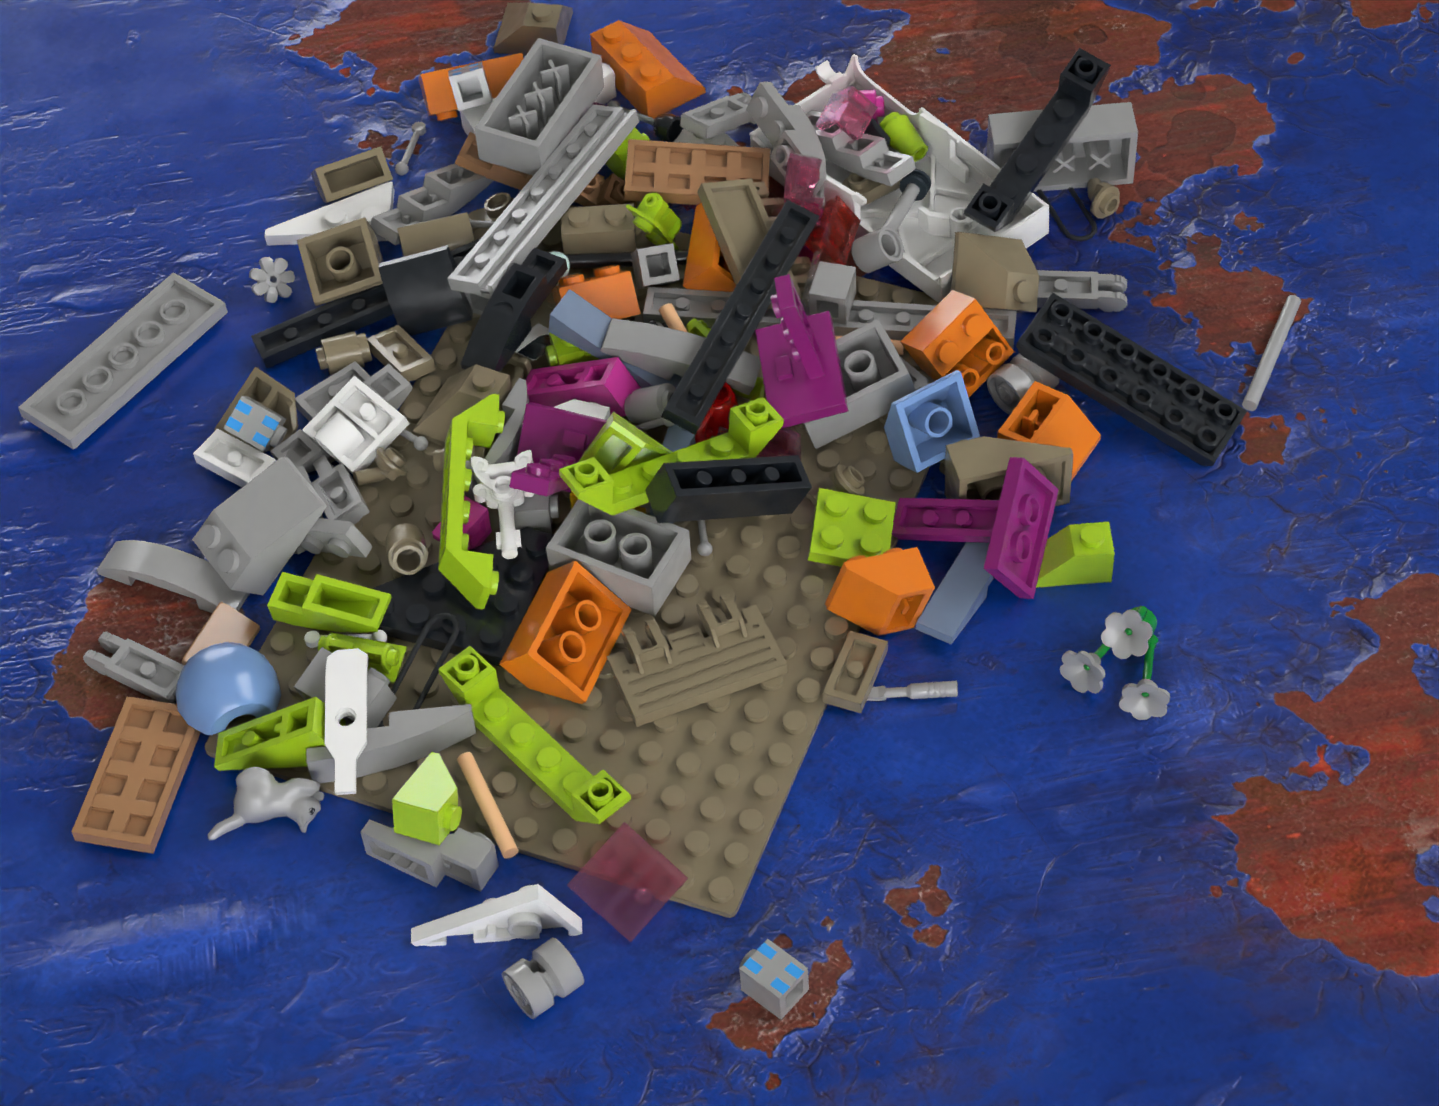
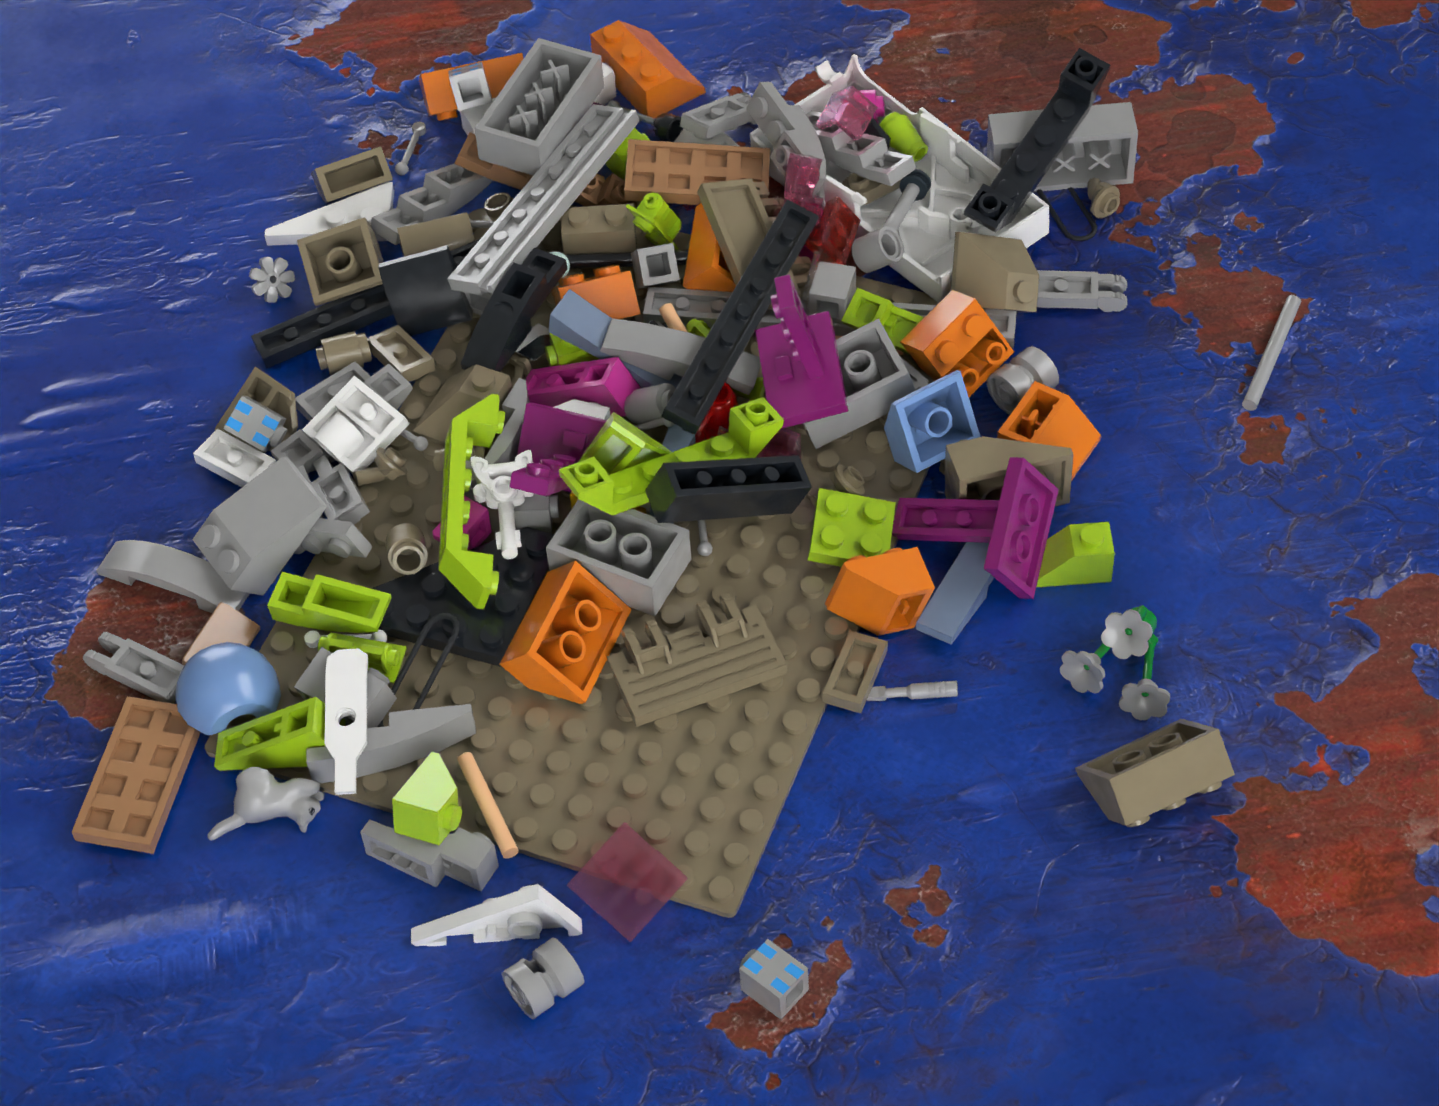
(123, 360): light grey plate -> none
(528, 744): lime slope -> none
(529, 21): dark tan slope -> none
(869, 307): none -> lime slope
(1130, 380): black plate -> none
(1157, 771): none -> dark tan slope

